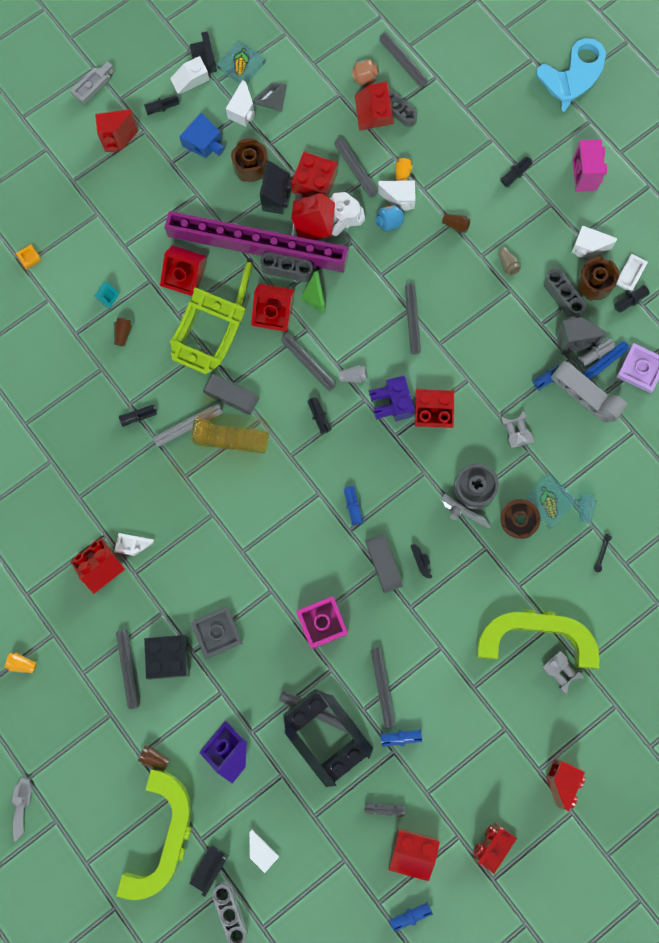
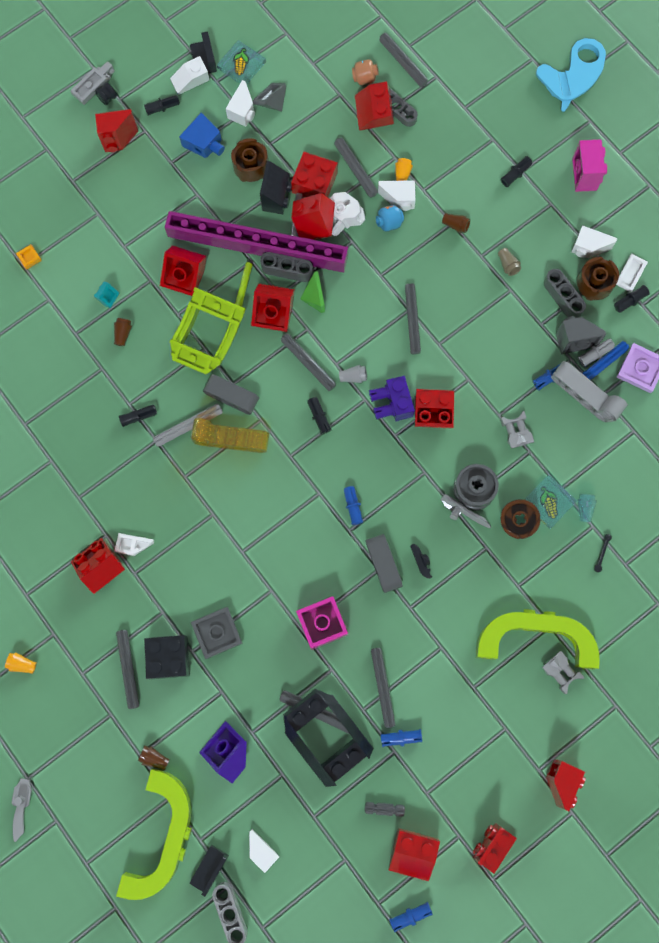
(105, 93): none -> black wheel

